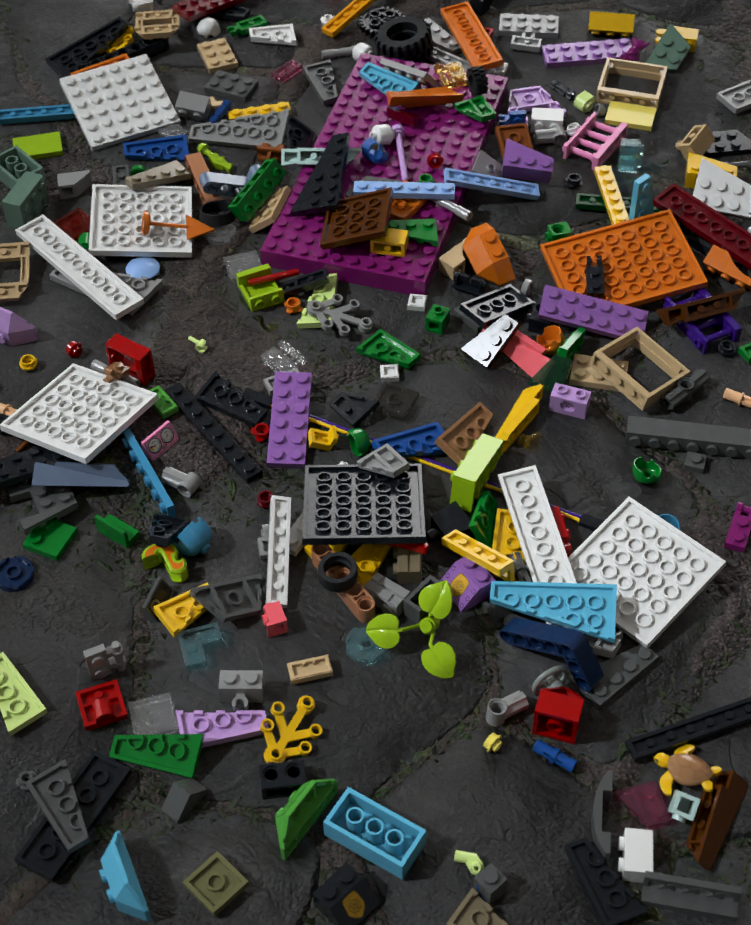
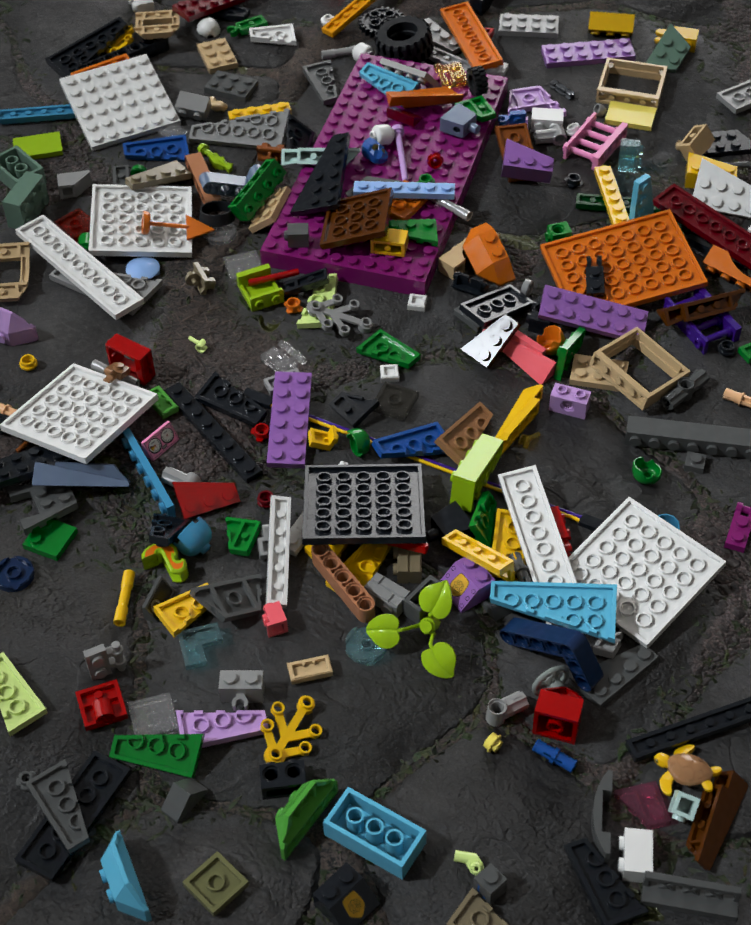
(74, 349): red plate -> none
(116, 530): green panel -> none
(122, 607): none -> yellow piece
(200, 278): none -> dark tan hips
(204, 497): none -> red wing
(221, 111): blue axle -> none
(242, 535): none -> green wing
(286, 71): clear pink tile -> none
(297, 235): none -> dark grey brick
(338, 559): black tyre -> none
(384, 461): light grey wing -> none
(437, 319): green brick -> none
(459, 121): none -> sand blue torso
(486, 165): light grey plate -> none
(492, 184): light blue plate -> none
(526, 43): light grey hinge -> none
(553, 372): clear green wing -> none
(584, 102): yellowish green plate -> none
(634, 52): magenta animal -> none

